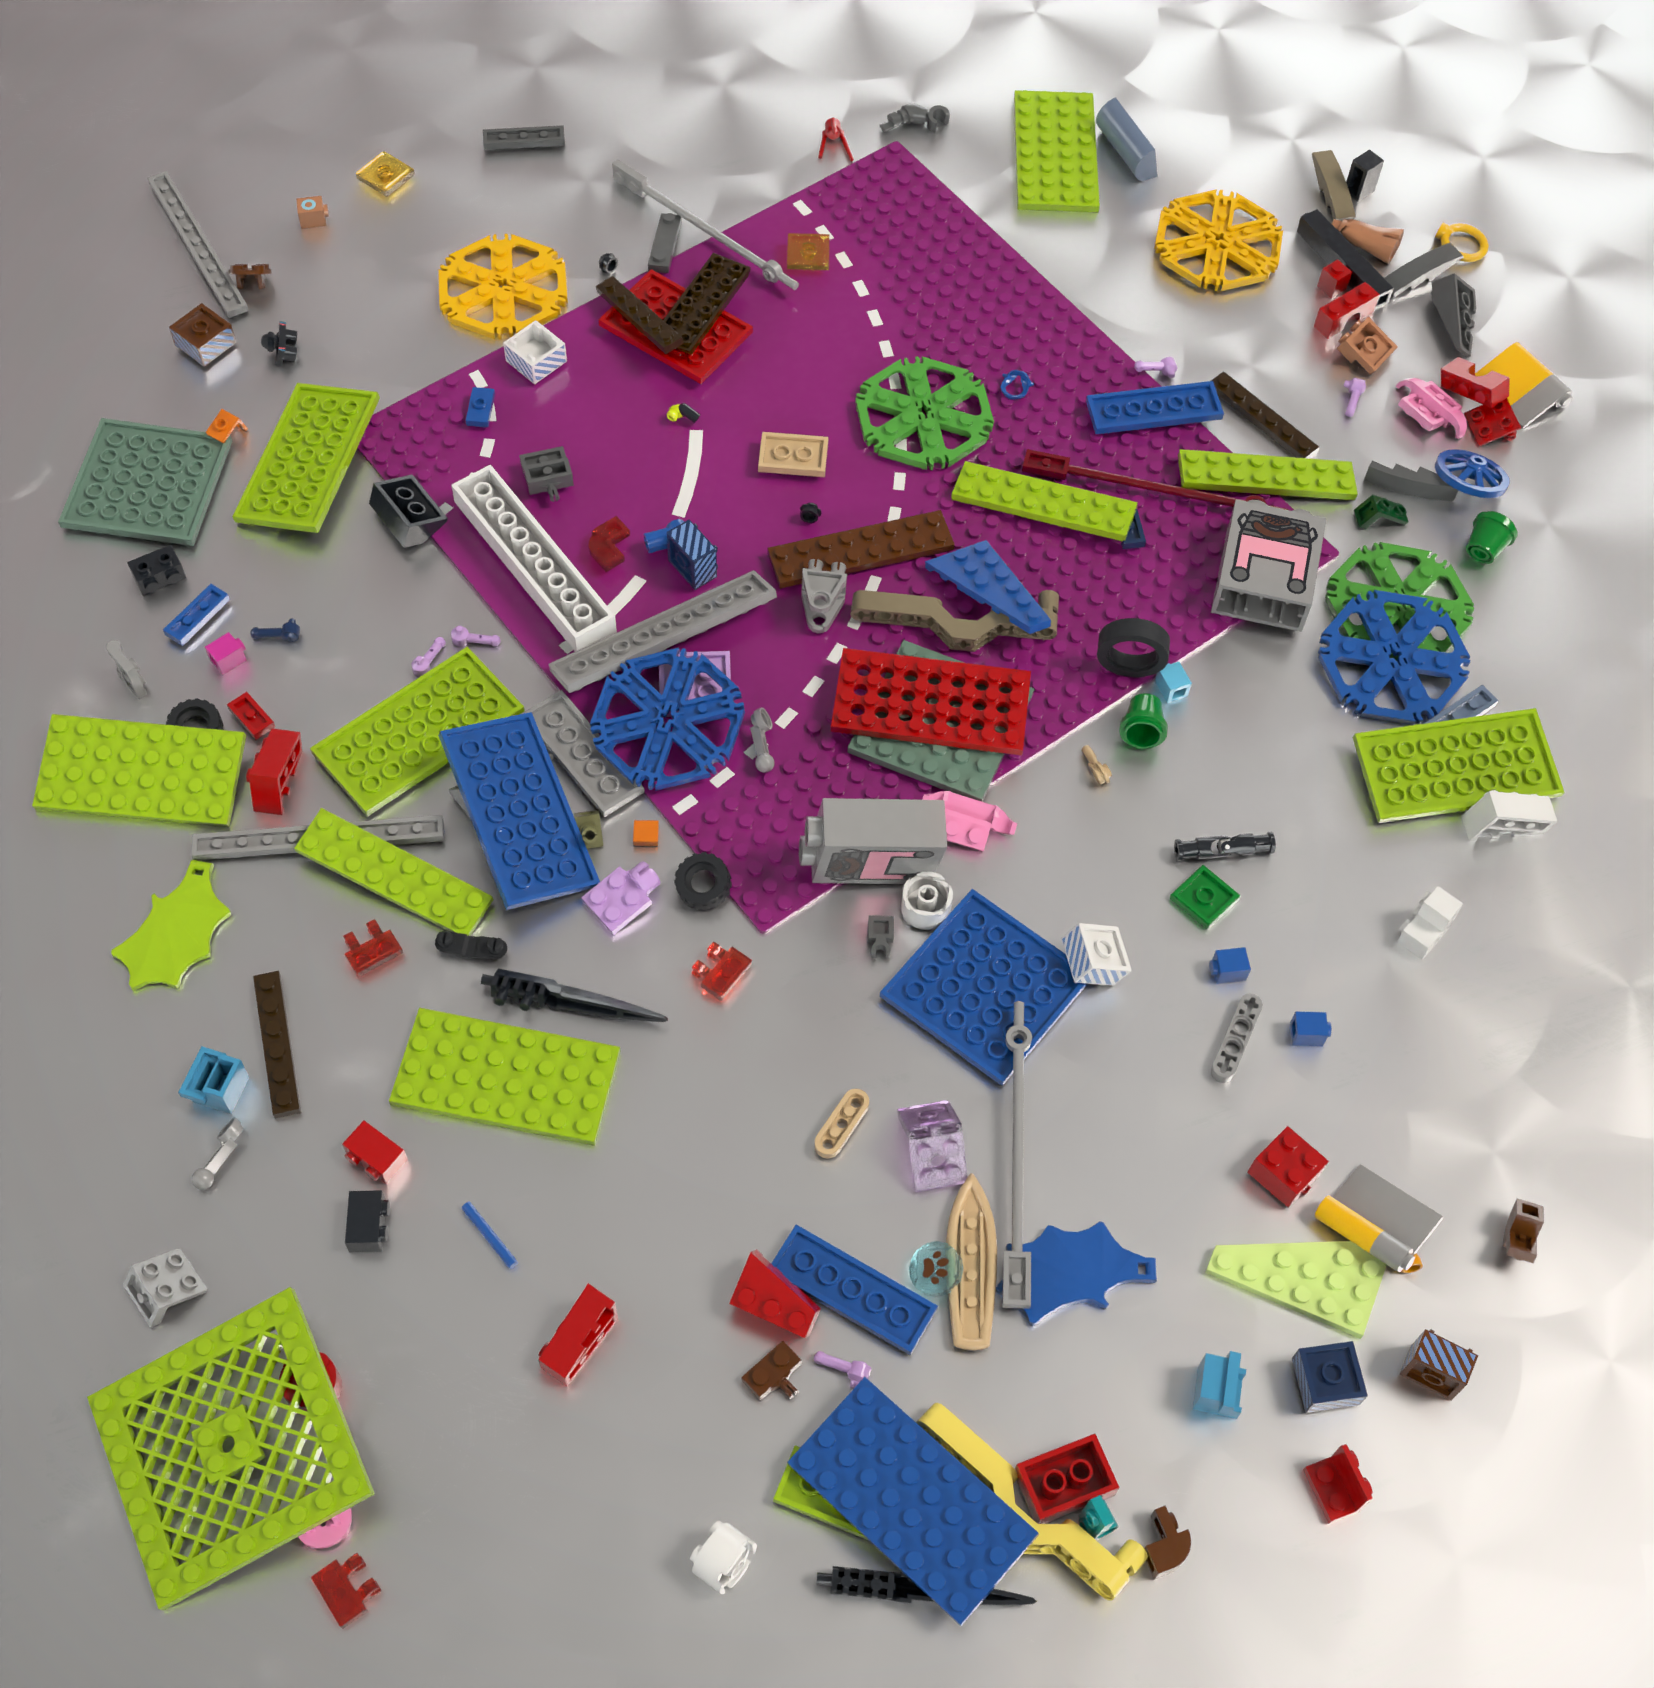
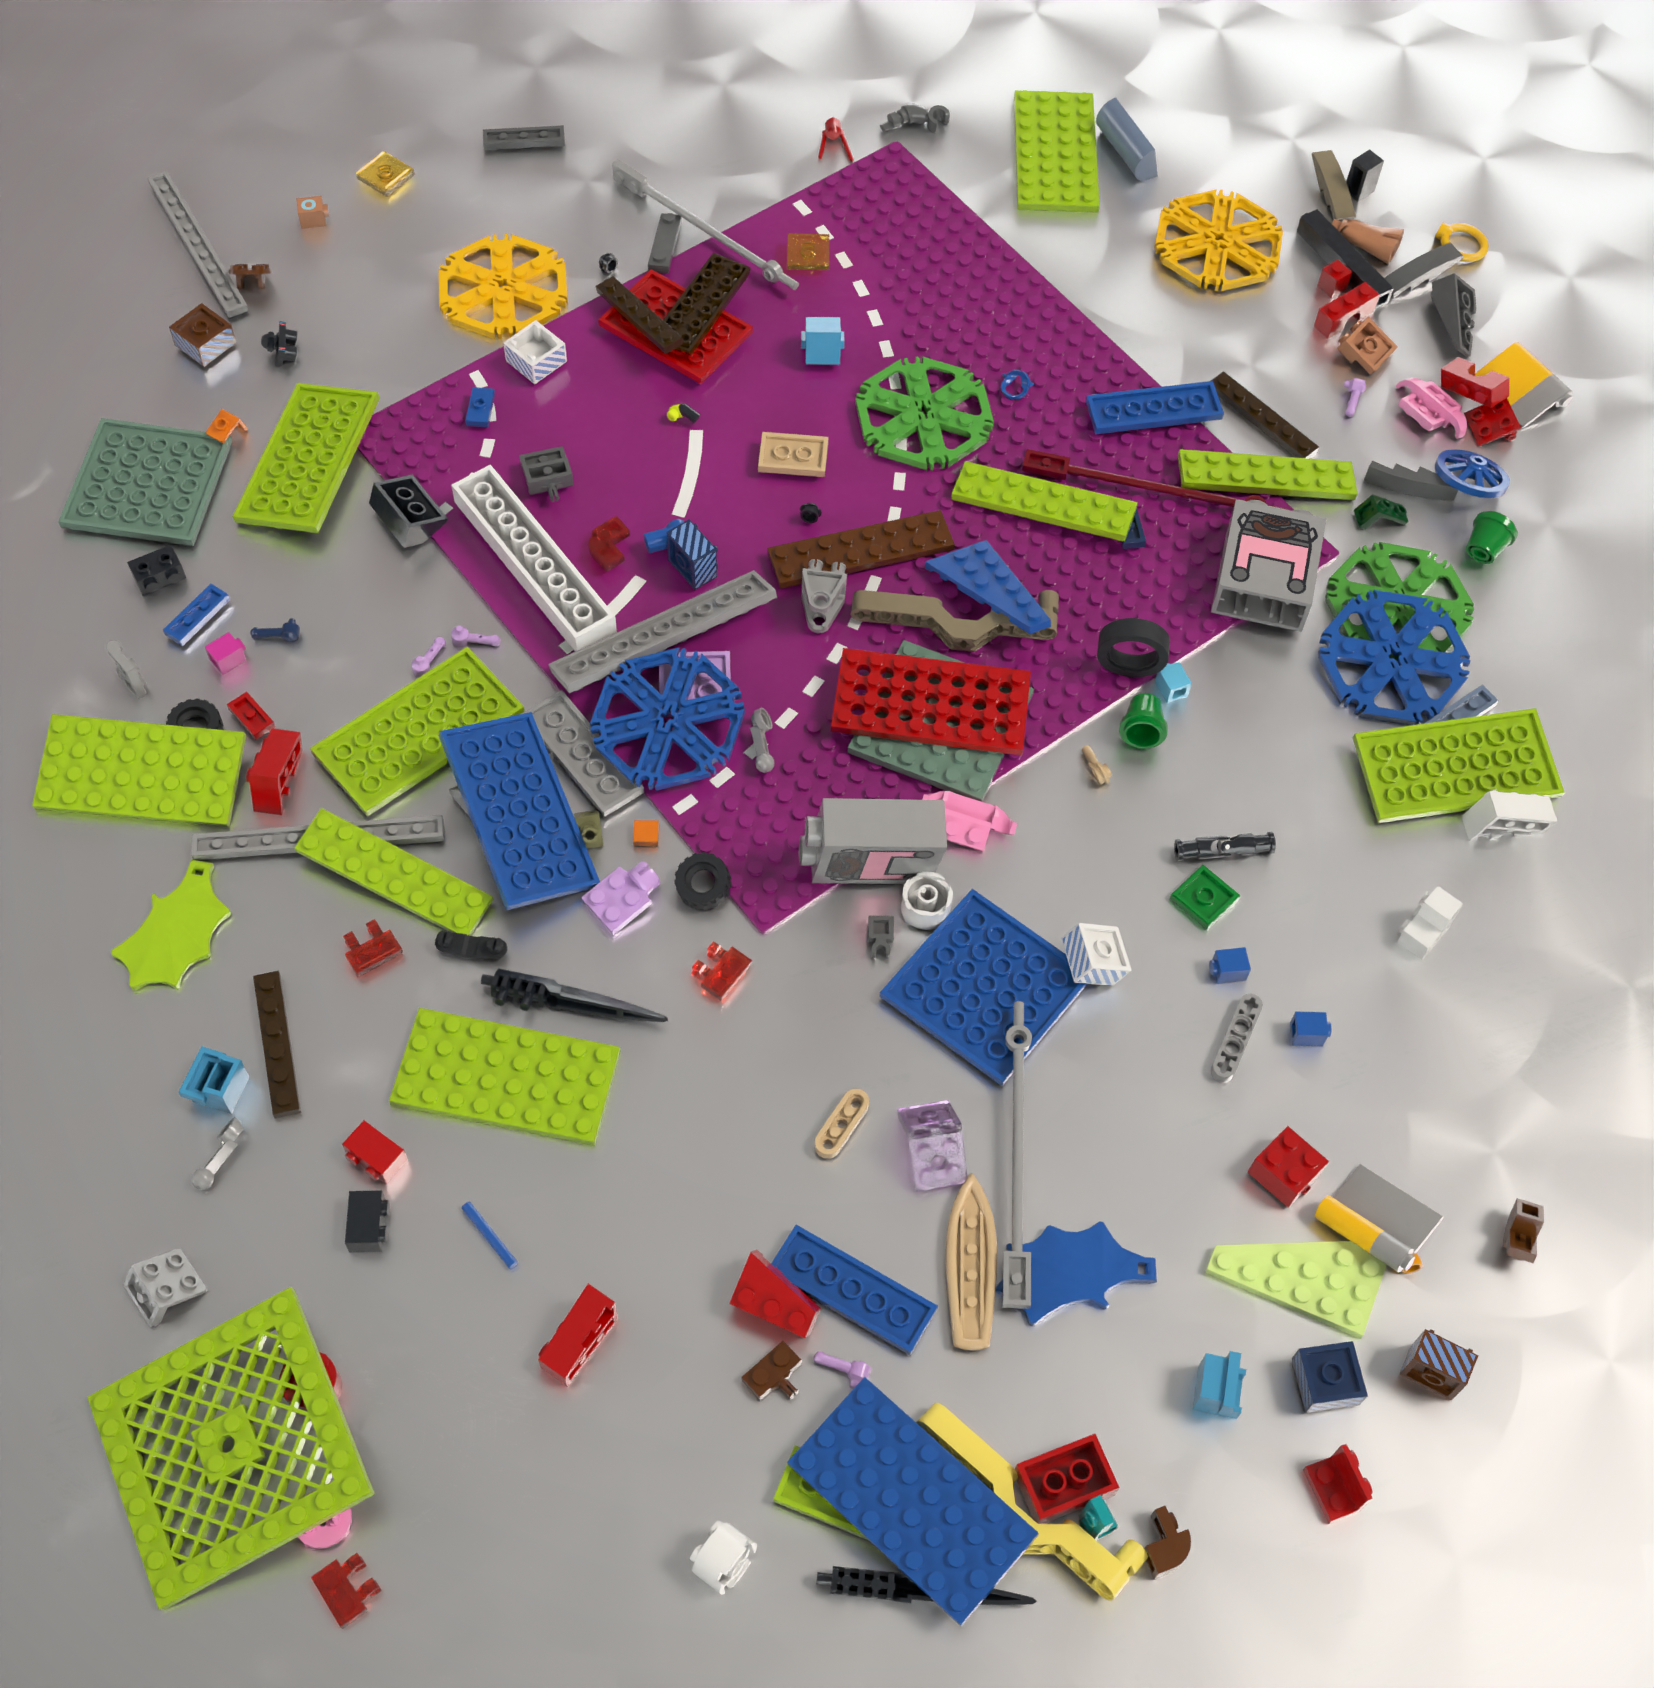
(822, 340): none -> dark azure plate
(936, 1269): clear light blue tile -> none
(1166, 365): lavender piece -> none

